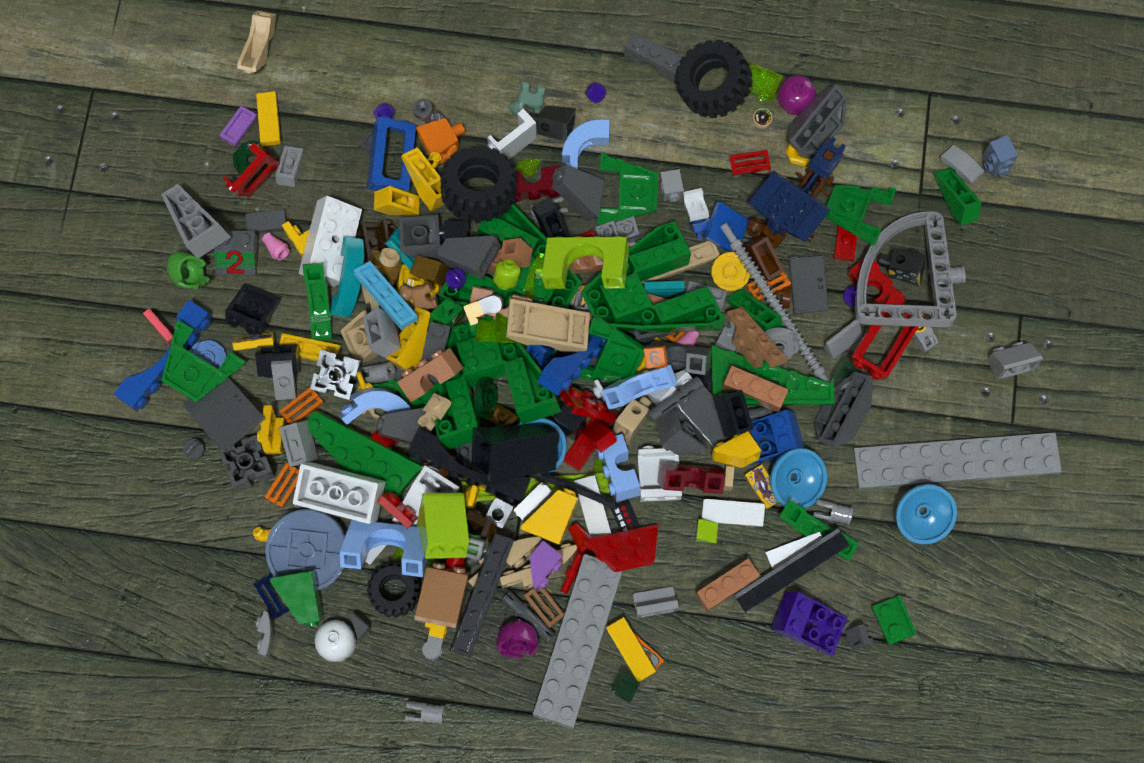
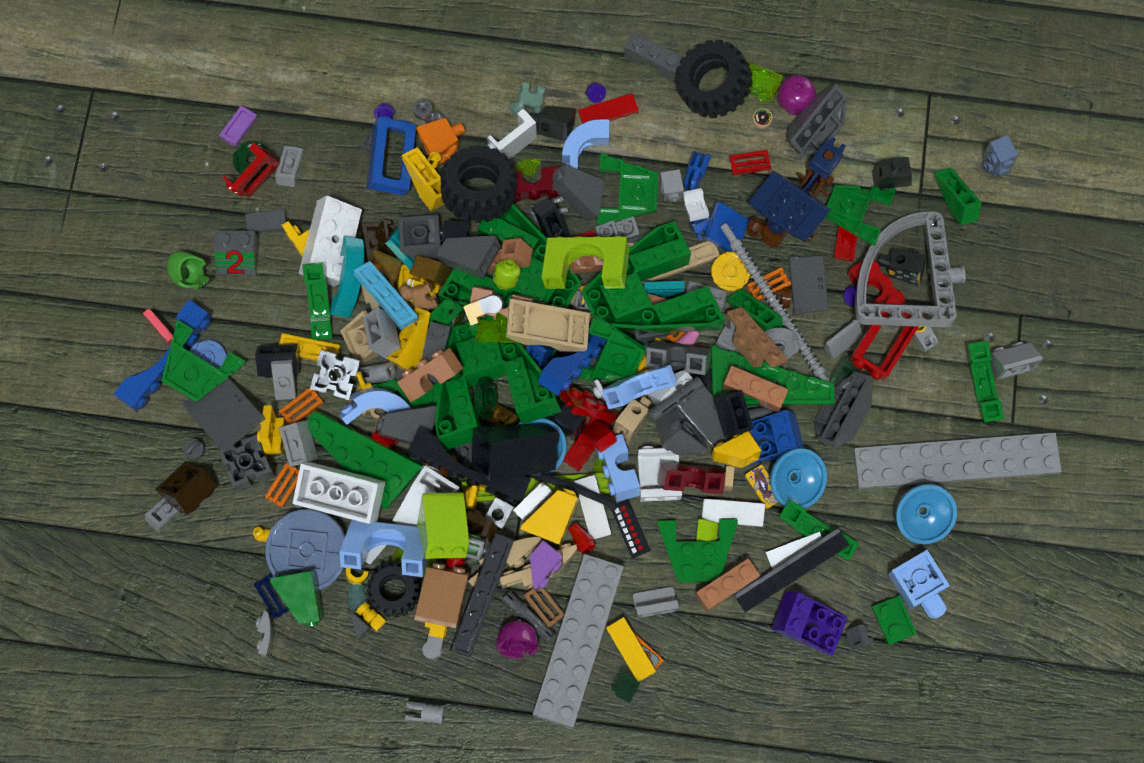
(161, 515): none -> light grey slope
(186, 488): none -> dark brown slope
(194, 224): light grey wedge -> none
(251, 309): black plate -> none
(253, 341): yellow tile -> none
(256, 48): tan arch -> none
(268, 118): yellow tile -> none
(277, 248): bright pink cone -> none
(335, 640): white cylinder -> none
(359, 603): none -> piece
(389, 257): tan tile -> none
(393, 505): red plate -> none
(396, 202): yellow slope -> none
(434, 410): tan plate -> none
(455, 279): dark purple tile -> none
(534, 273): clear neon green slope -> none
(571, 573): red bar -> none
(610, 109): none -> red tile
(626, 548): red wing -> none
(655, 356): orange tile -> none
(696, 170): none -> blue arm
(698, 560): none -> green wing
(764, 256): reddish brown slope -> none
(795, 158): yellow arm -> none
(838, 512): light grey hinge -> none
(892, 173): none -> pearl dark grey torso
(920, 583): none -> light blue brick
(964, 165): light grey slope -> none
(983, 382): none -> green slope

